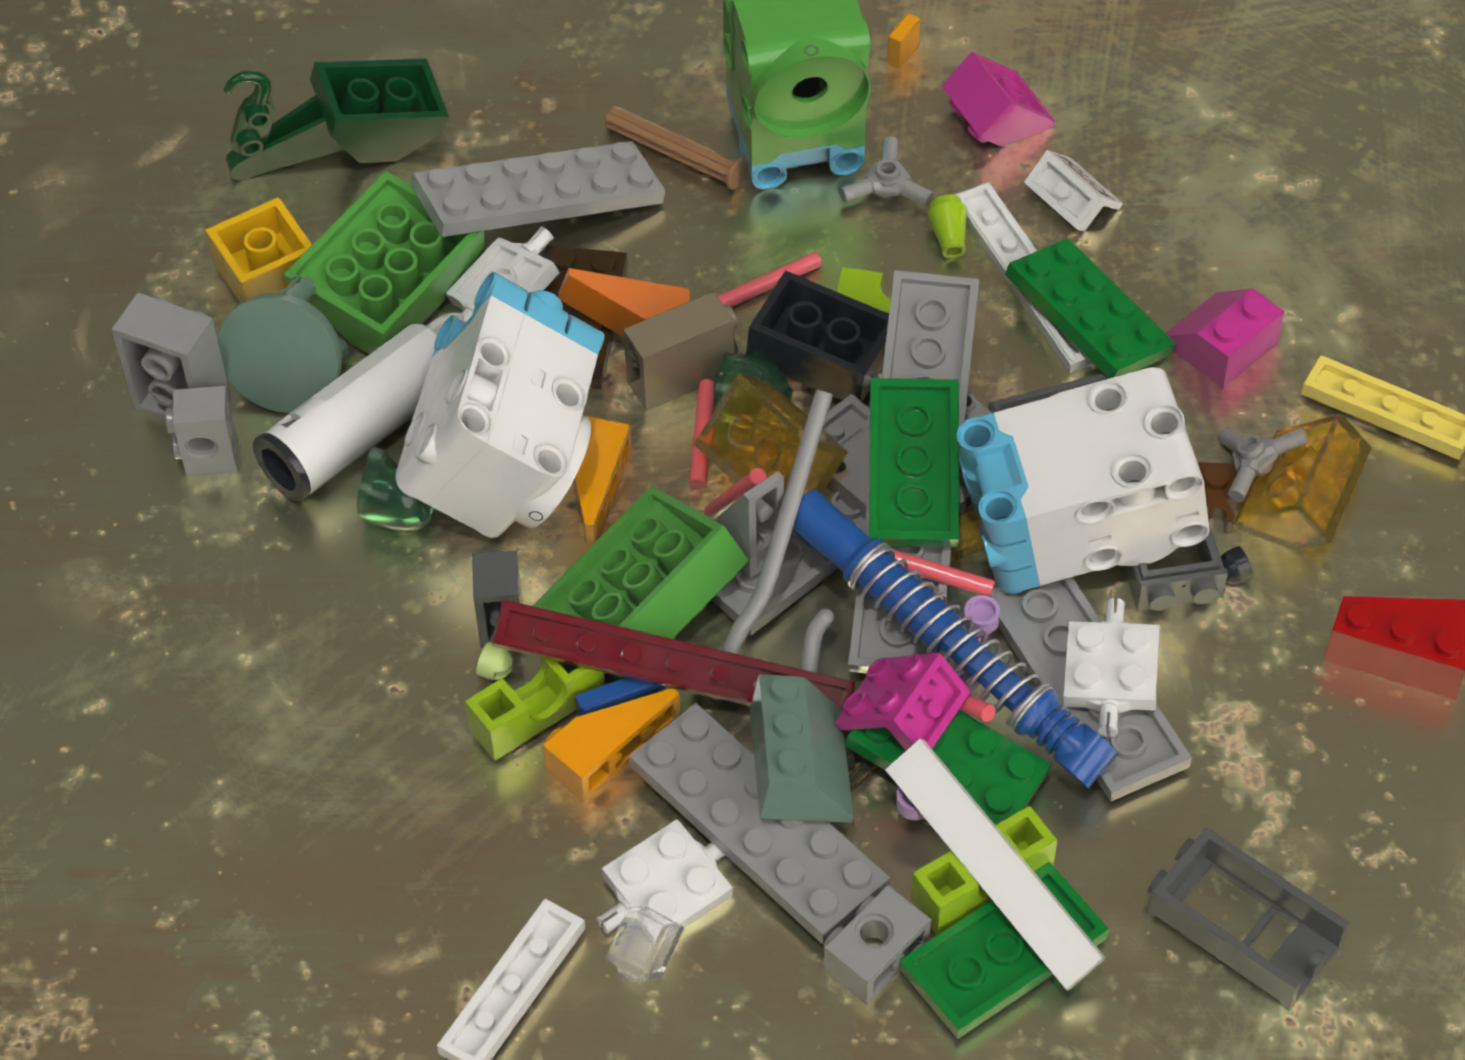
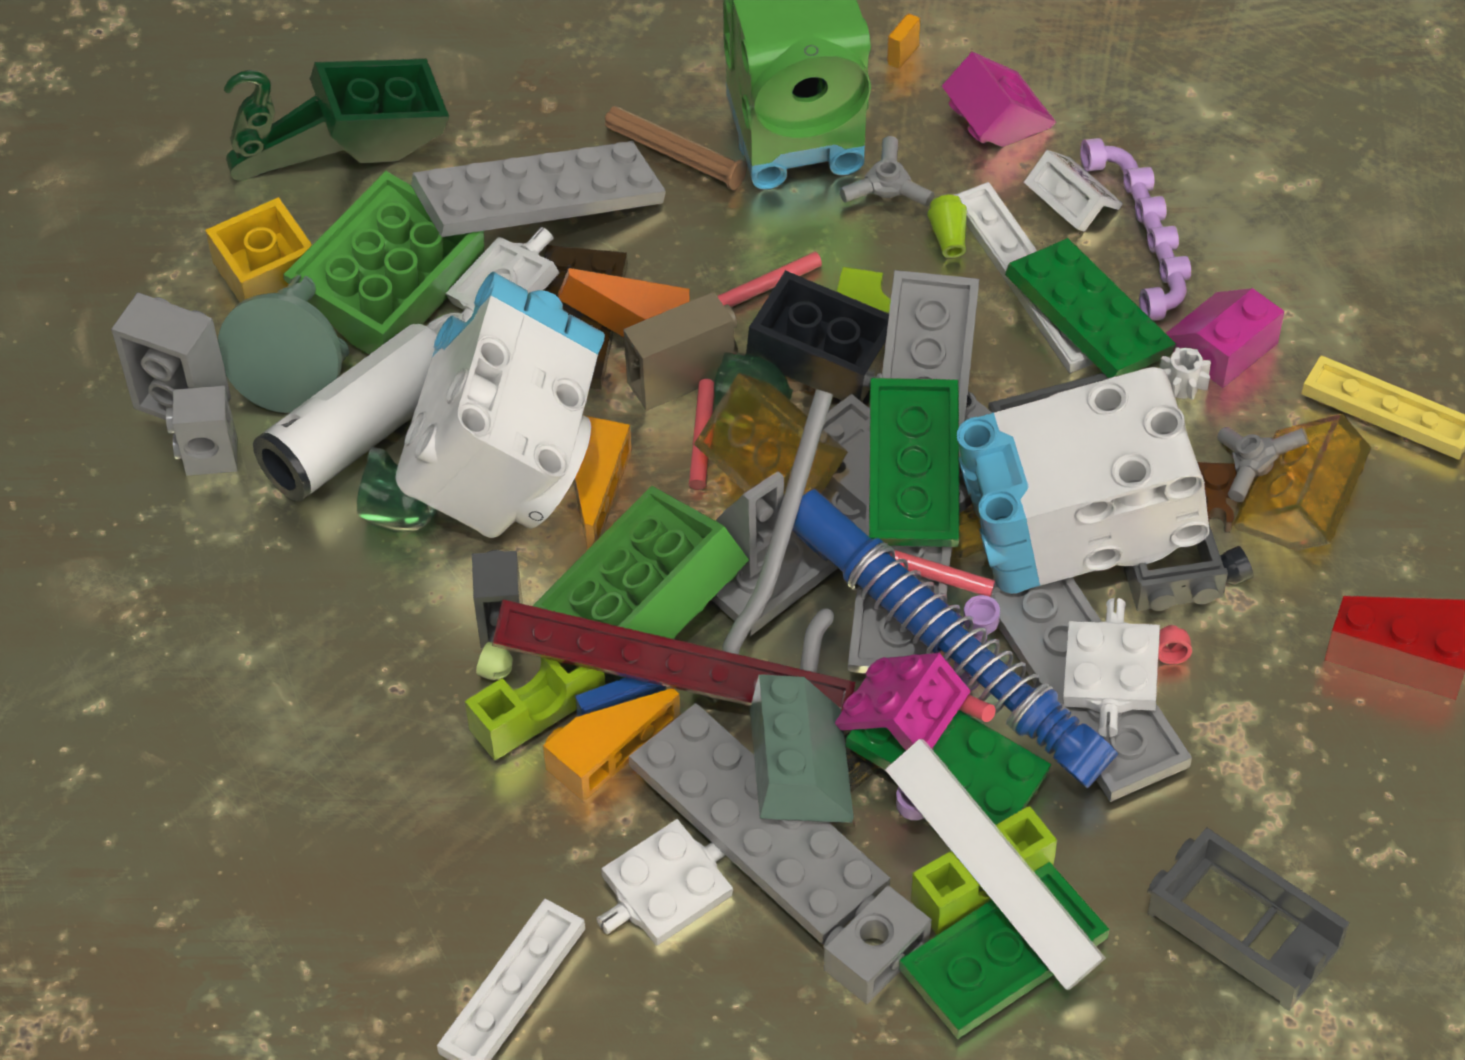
(644, 944): clear brick -> none
(732, 494): coral bar -> none
(1150, 212): none -> lavender bar
(1178, 642): none -> coral hinge
(1186, 372): none -> white gear

